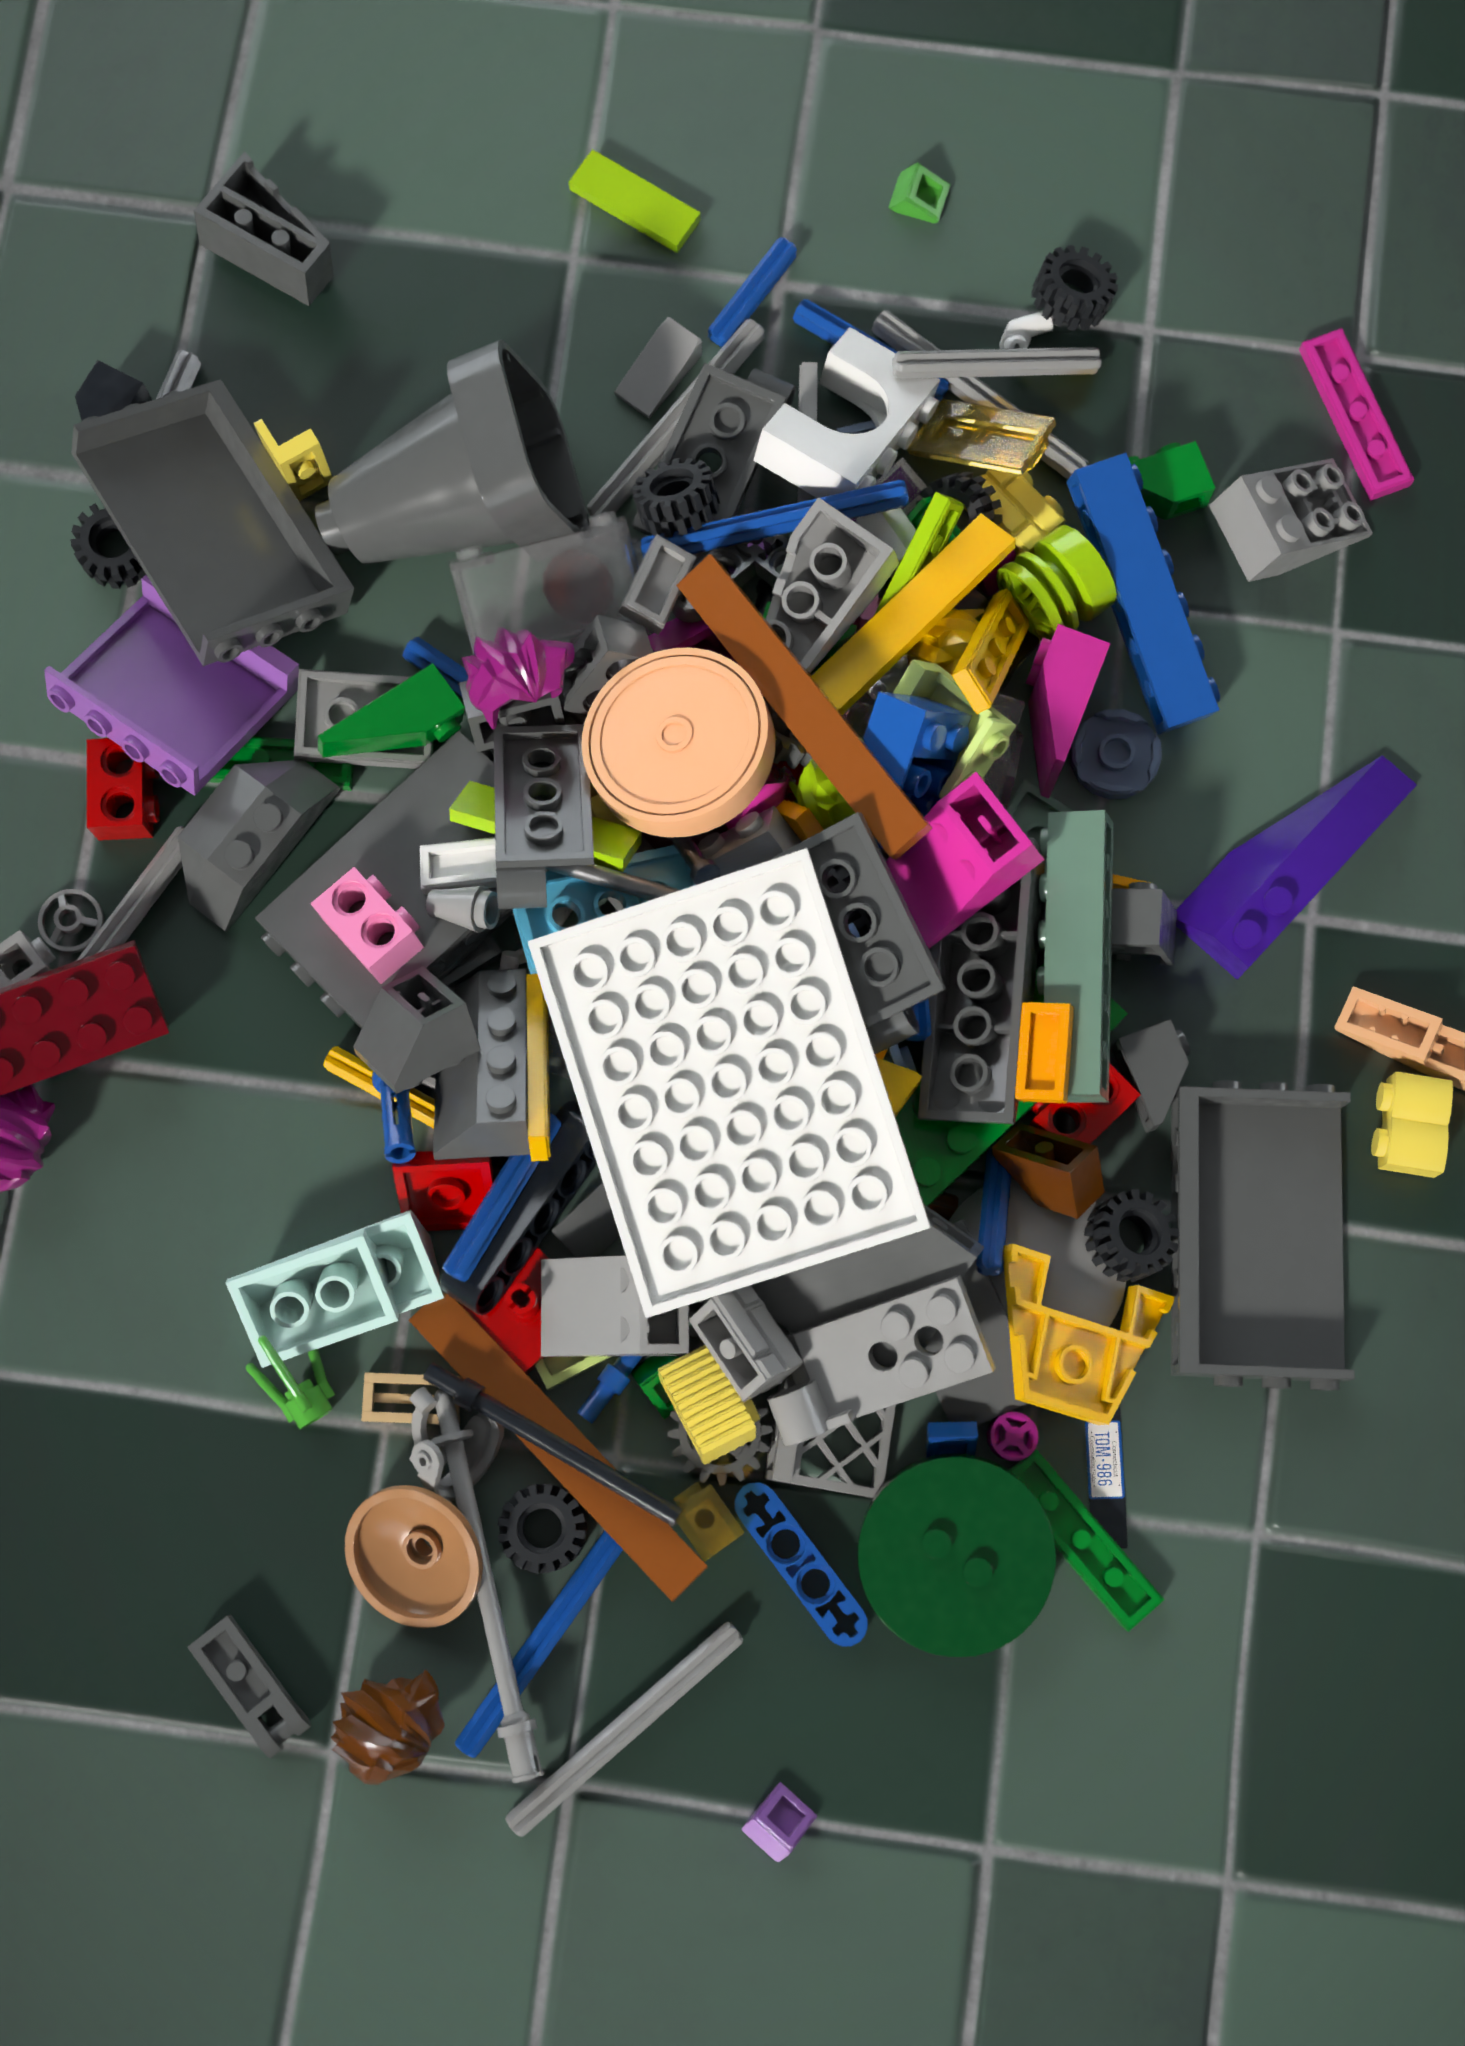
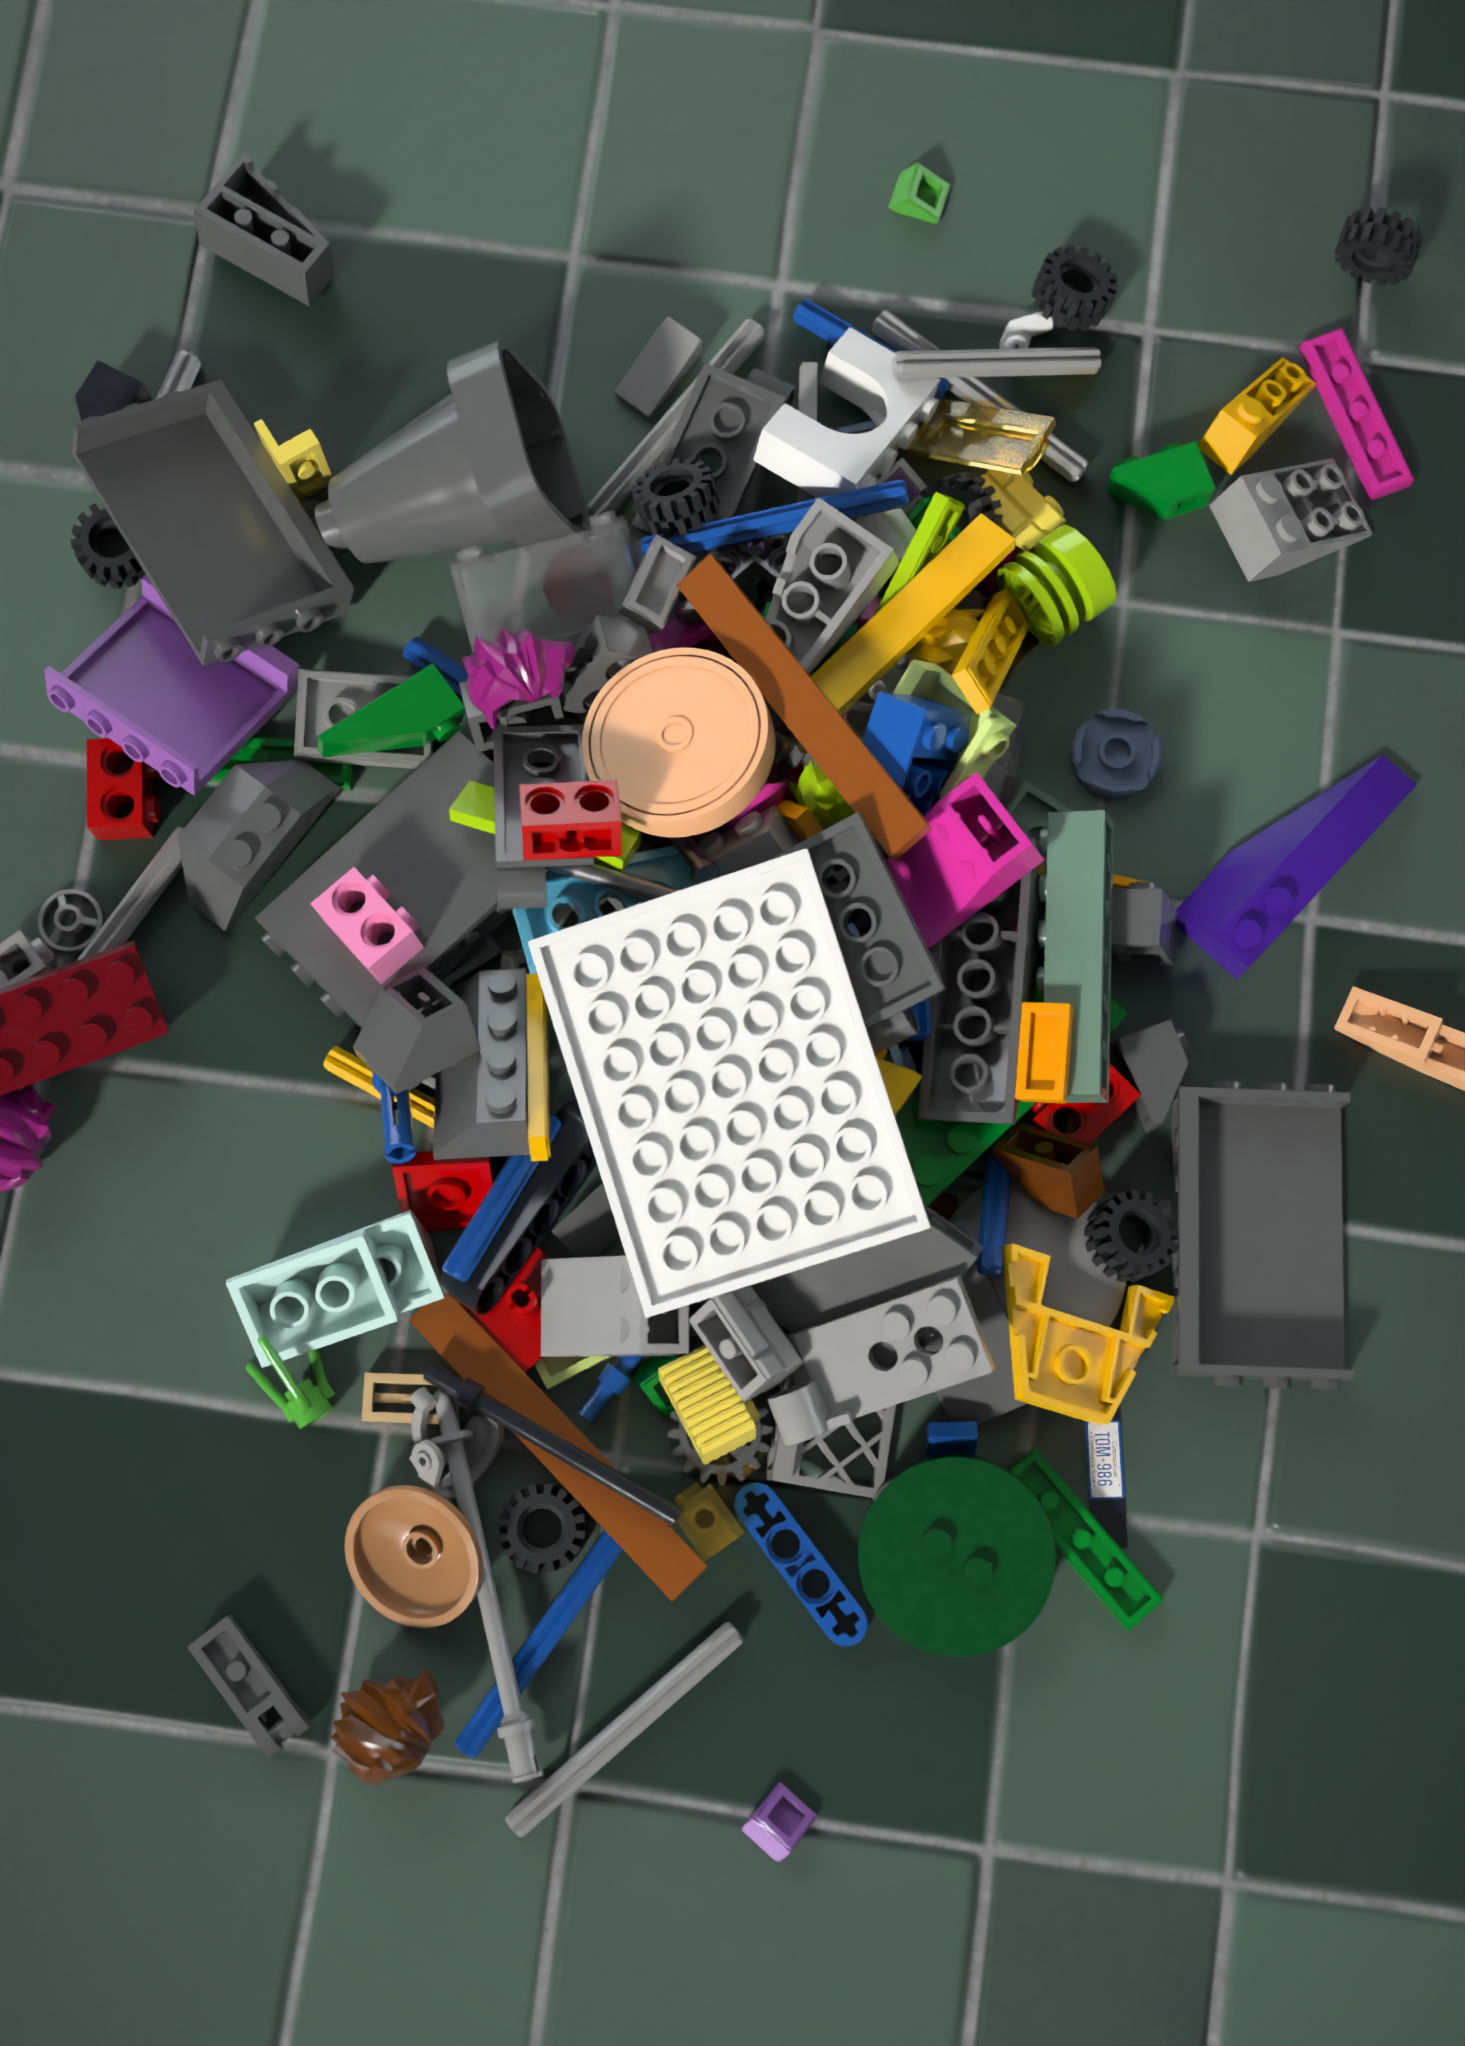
(458, 864): white tile -> none
(466, 906): light grey cone -> none
(570, 820): none -> red brick
(634, 201): lime tile -> none
(753, 291): blue axle -> none
(1023, 1437): magenta wheel -> none
(1062, 684): dark pink slope -> none
(1147, 603): blue brick -> none
(1255, 415): none -> yellow slope
(1378, 246): none -> black tyre
(1413, 1124): light yellow brick -> none

